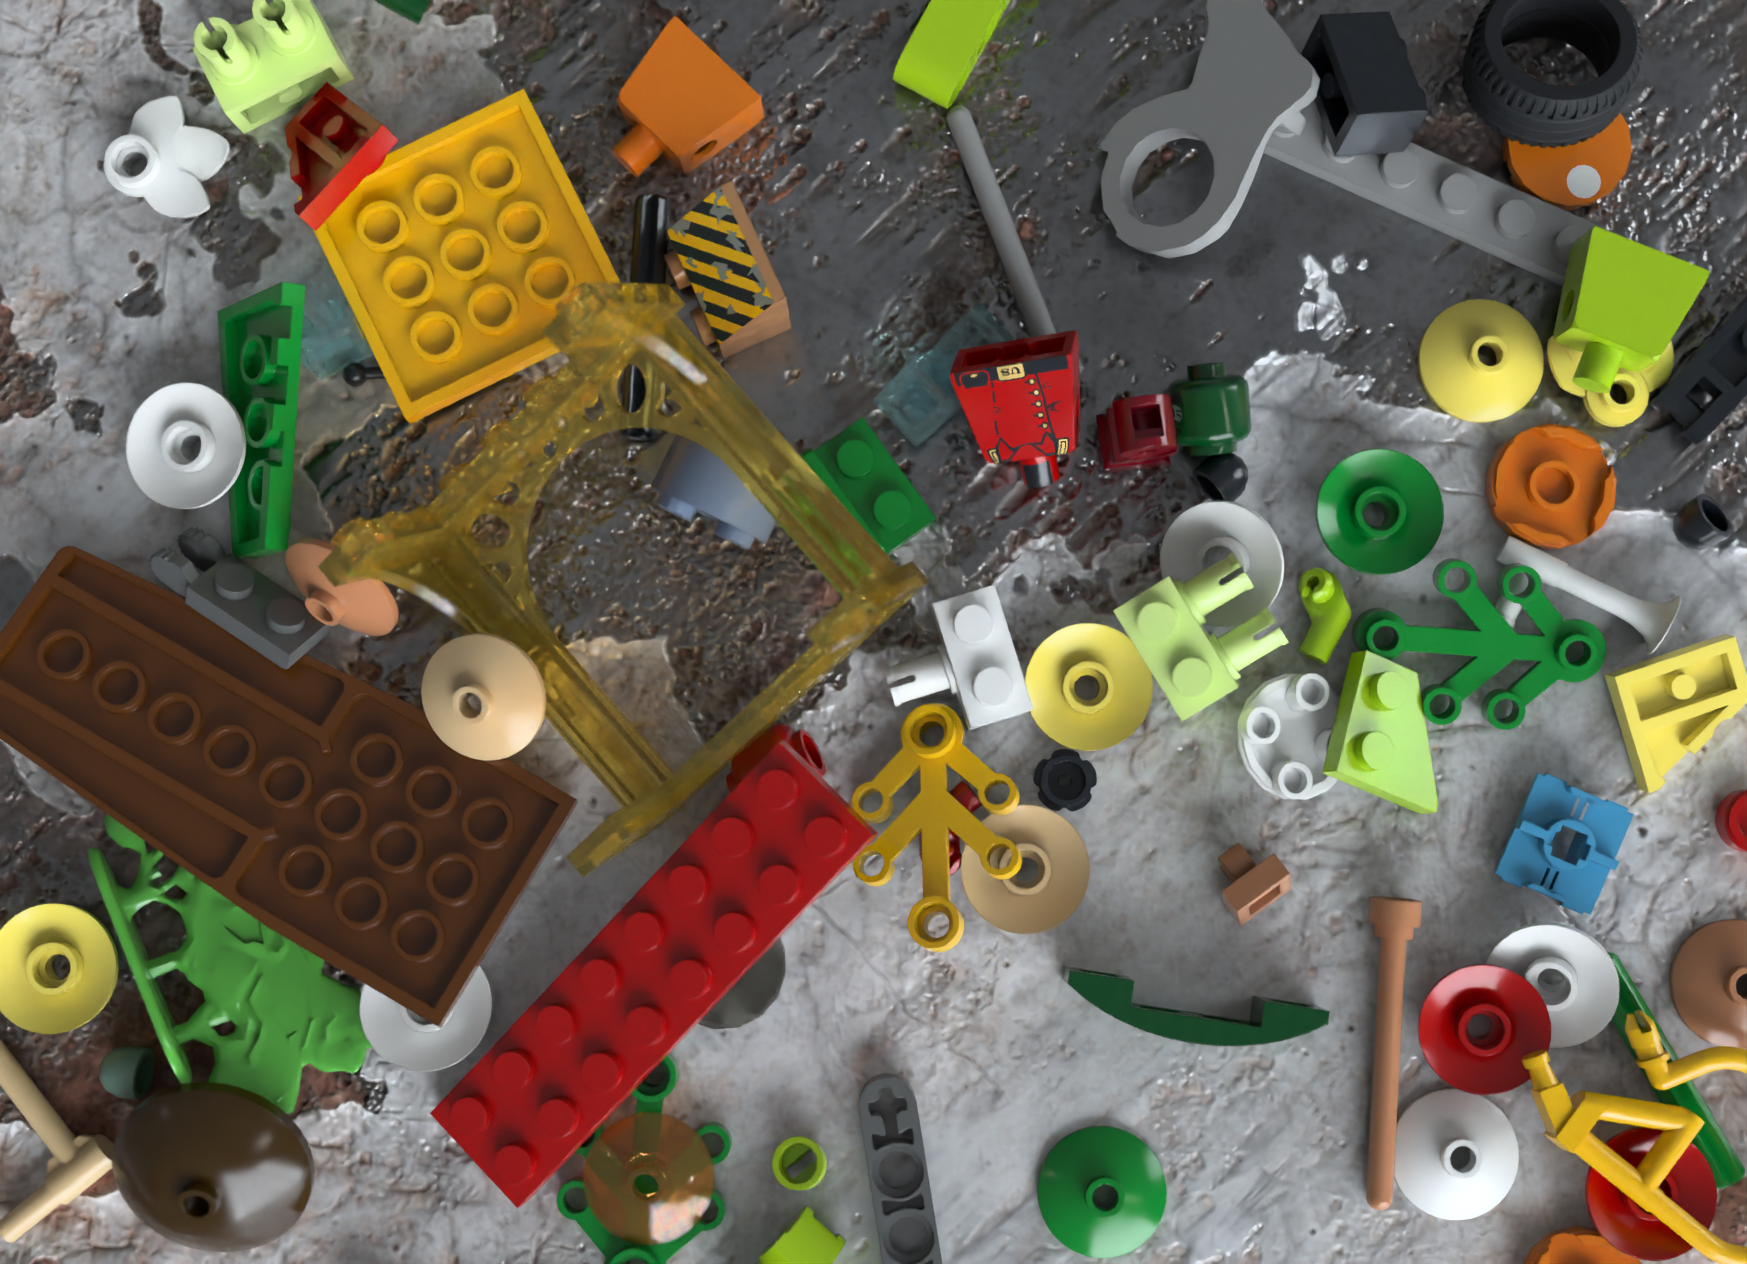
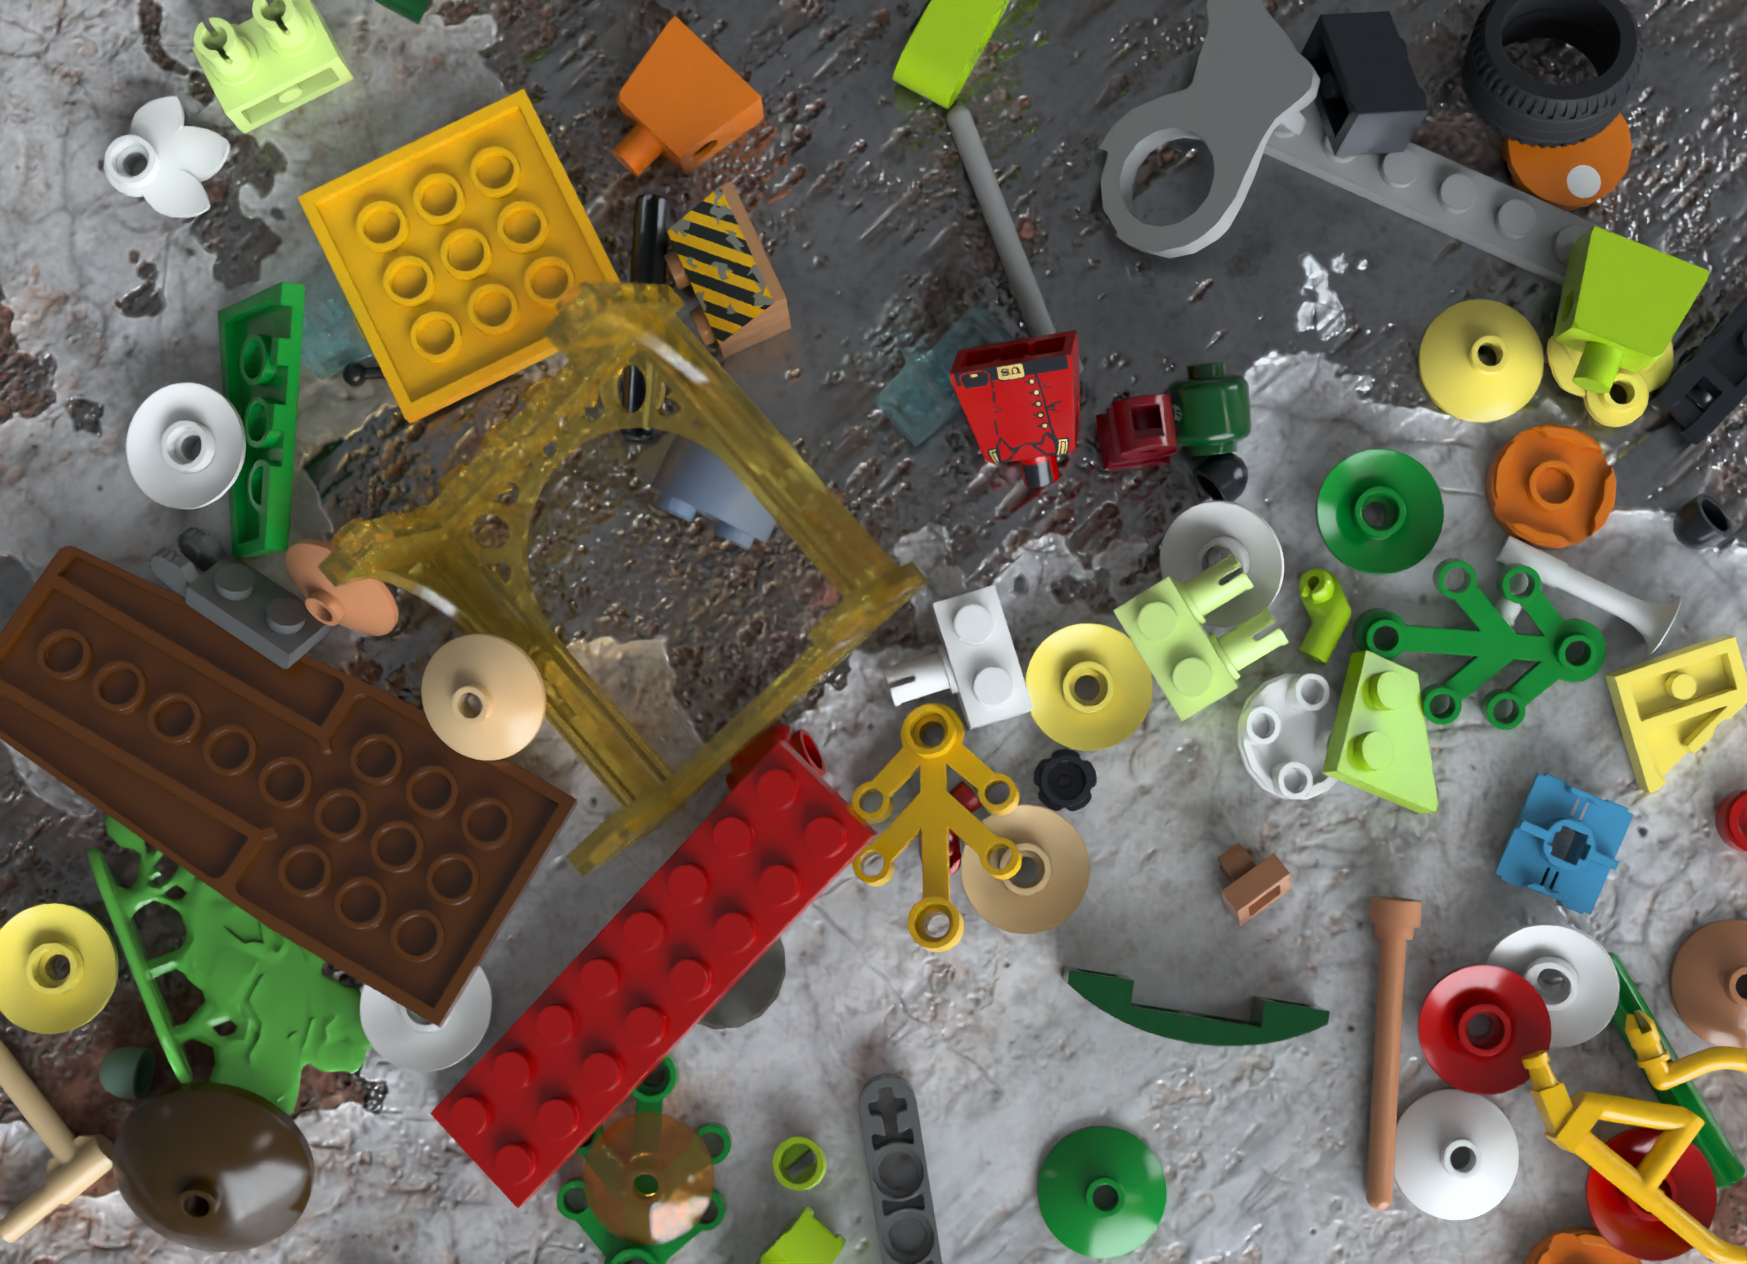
(332, 152): red wing -> none
(871, 486): green bracket -> none

